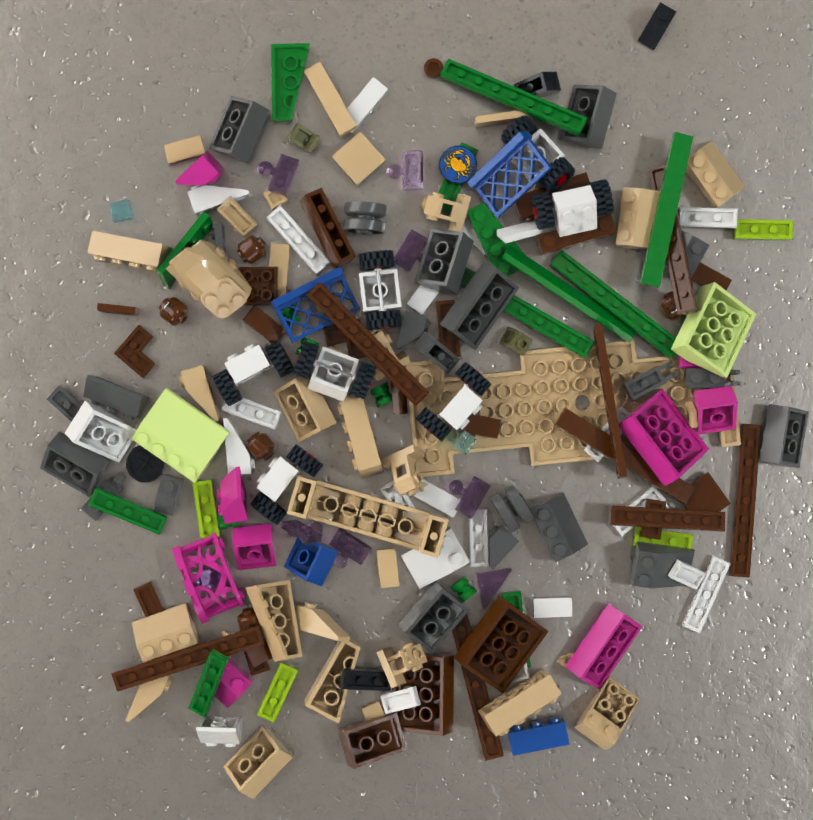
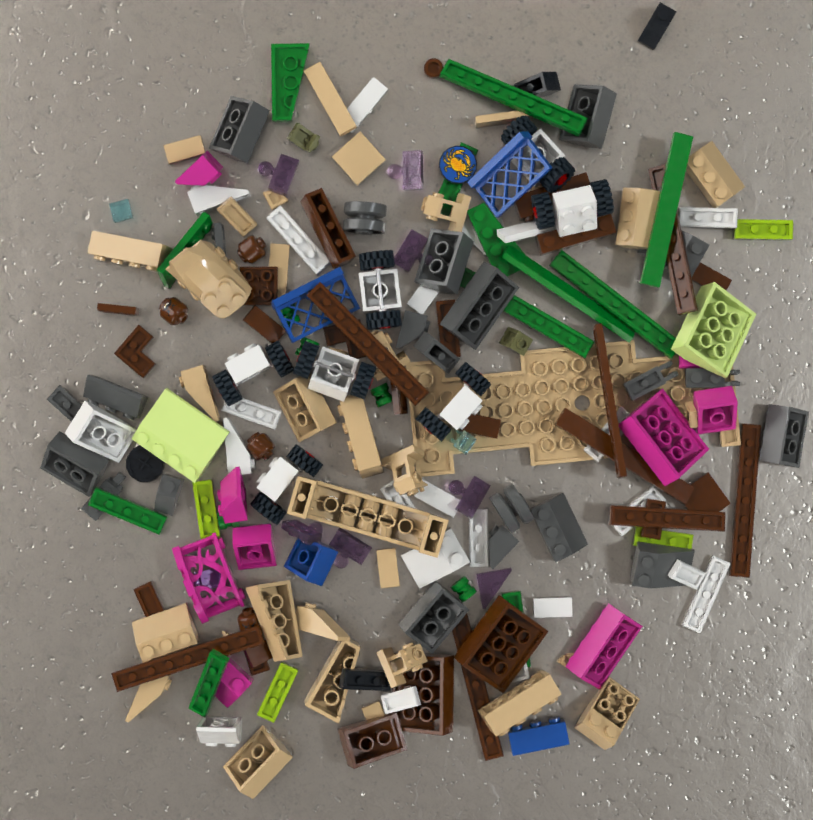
(669, 307): reddish brown head -> none

